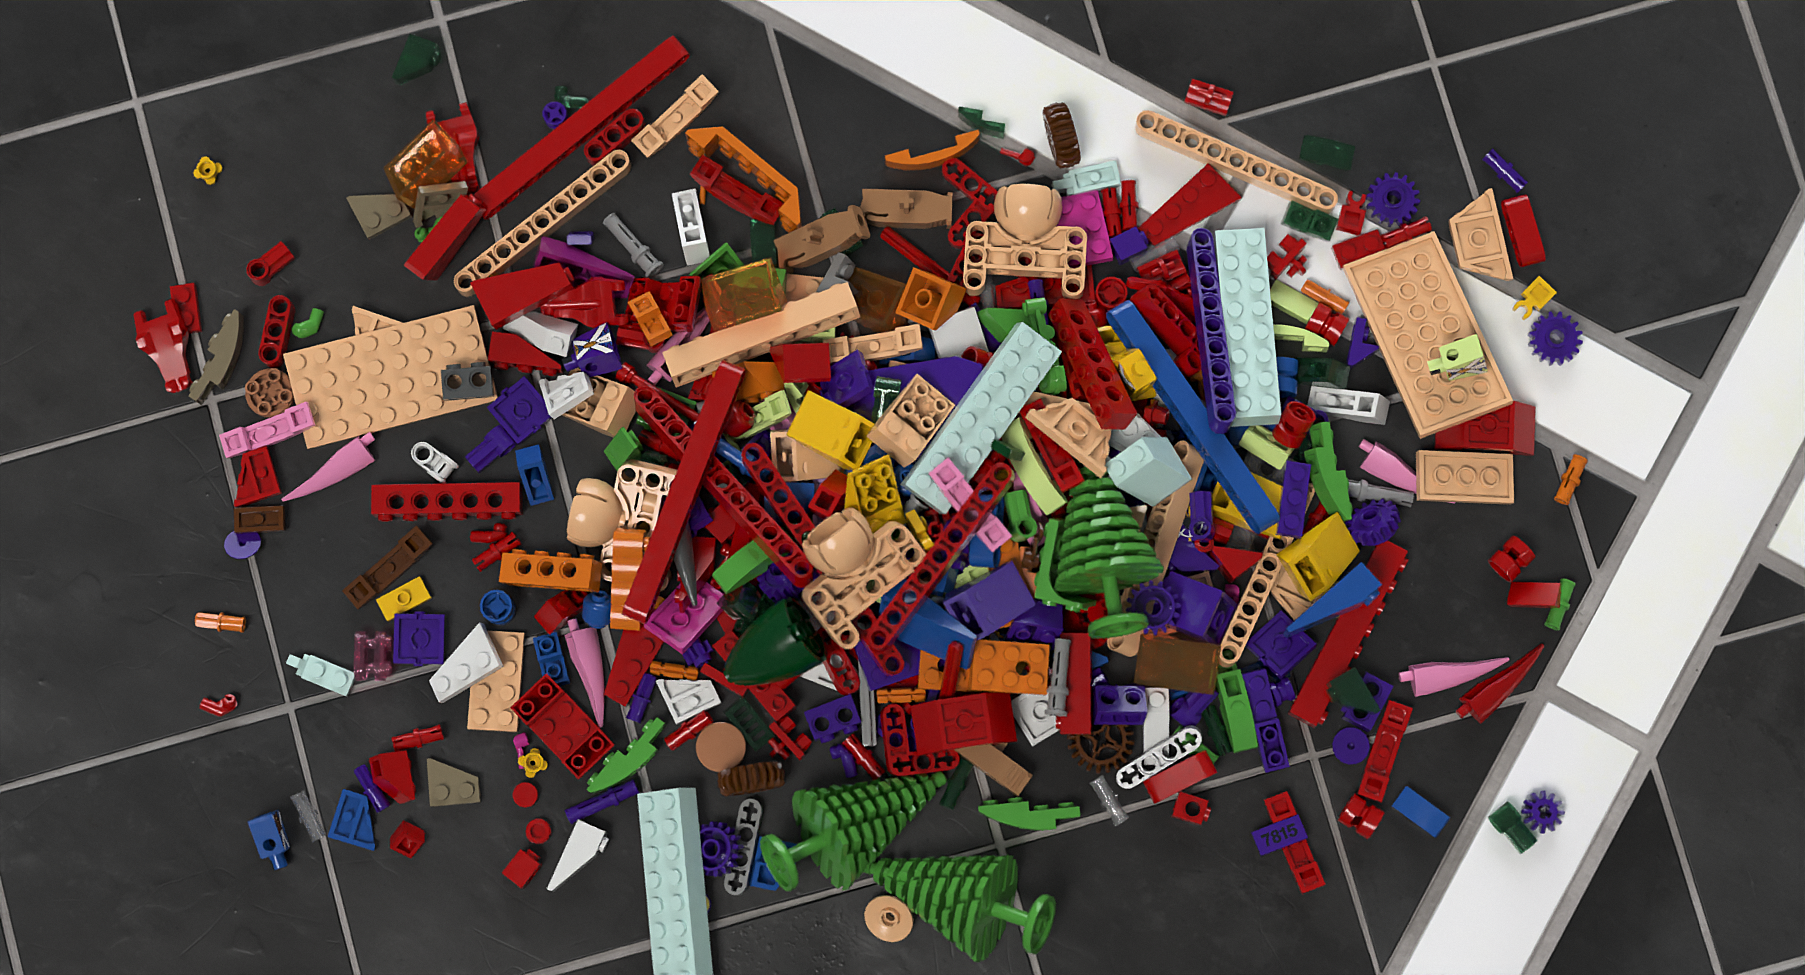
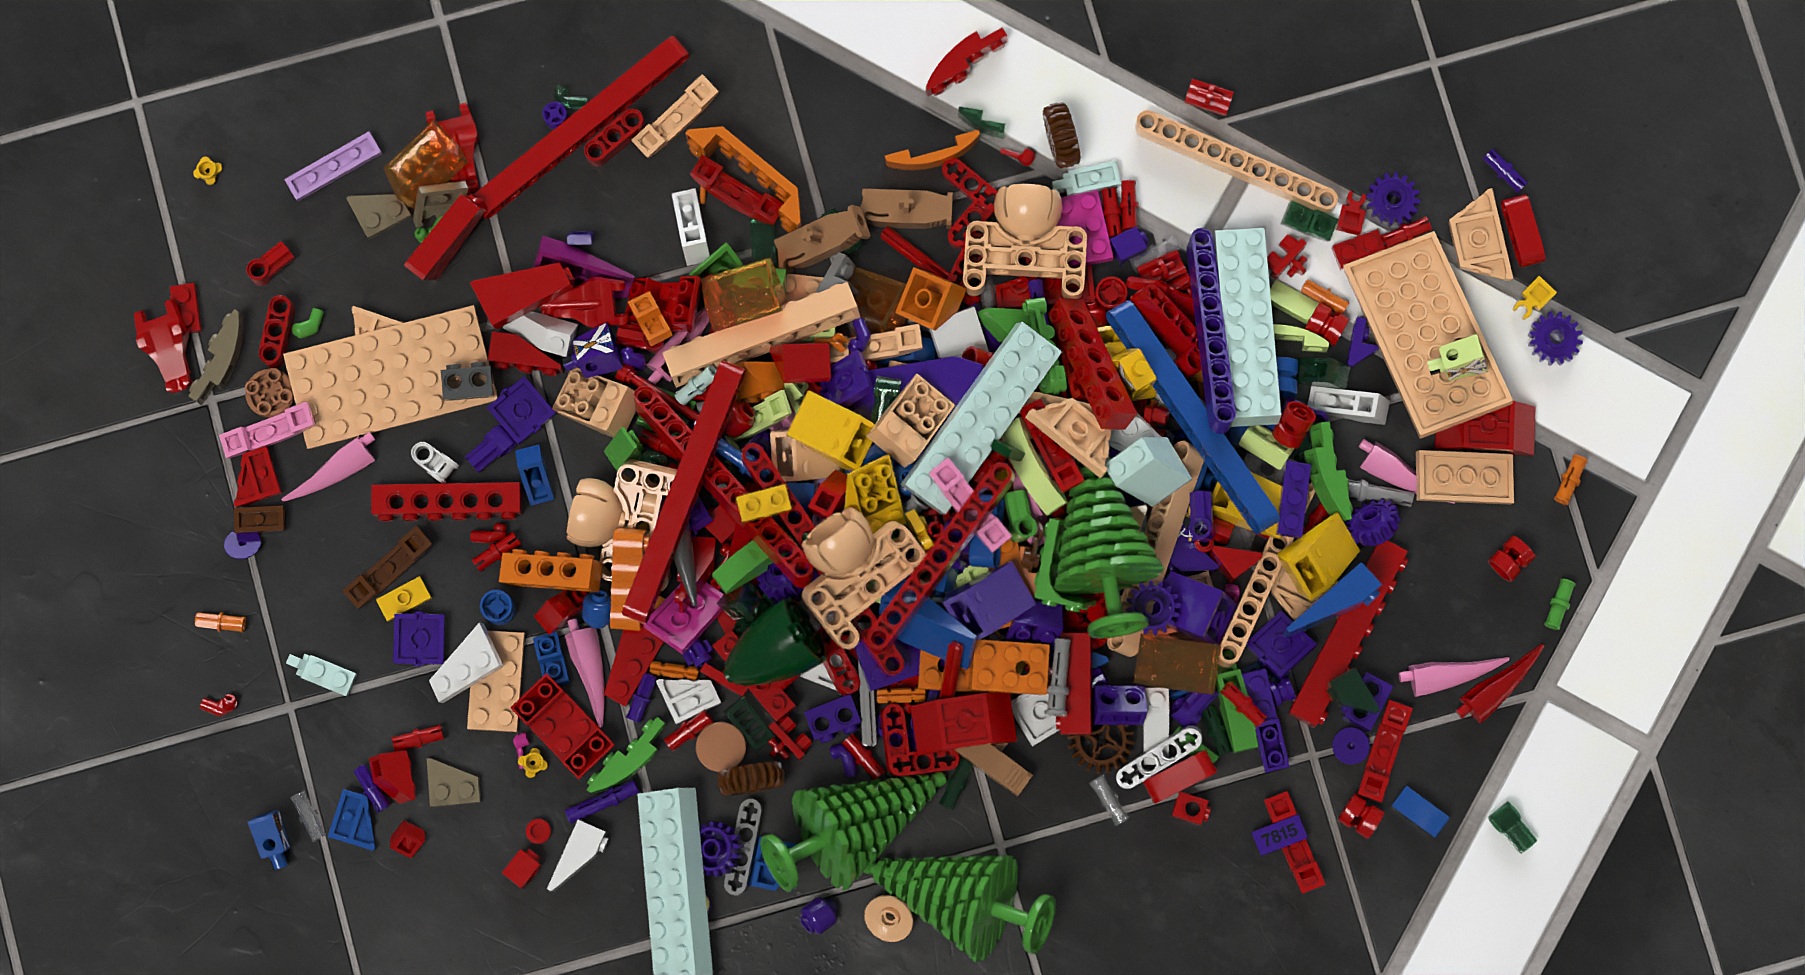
(333, 166): none -> lavender plate
(381, 665): clear pink brick -> none
(416, 59): clear green slope -> none
(525, 795): red tile -> none
(549, 212): light nougat beam -> none
(565, 392): white wing -> none
(633, 359): none -> dark purple arm
(639, 252): light grey pin -> none
(696, 385): none -> light aqua pin
(763, 503): none -> yellow brick
(818, 915): none -> dark purple head
(837, 341): none -> orange hand
(862, 338): none -> dark purple arm
(955, 65): none -> red slope
(1017, 814): bright green slope -> none
(1195, 201): red wing -> none
(1243, 704): none -> red pin
(1327, 151): clear green slope -> none
(1534, 595): red slope -> none
(1551, 810): dark purple gear -> none

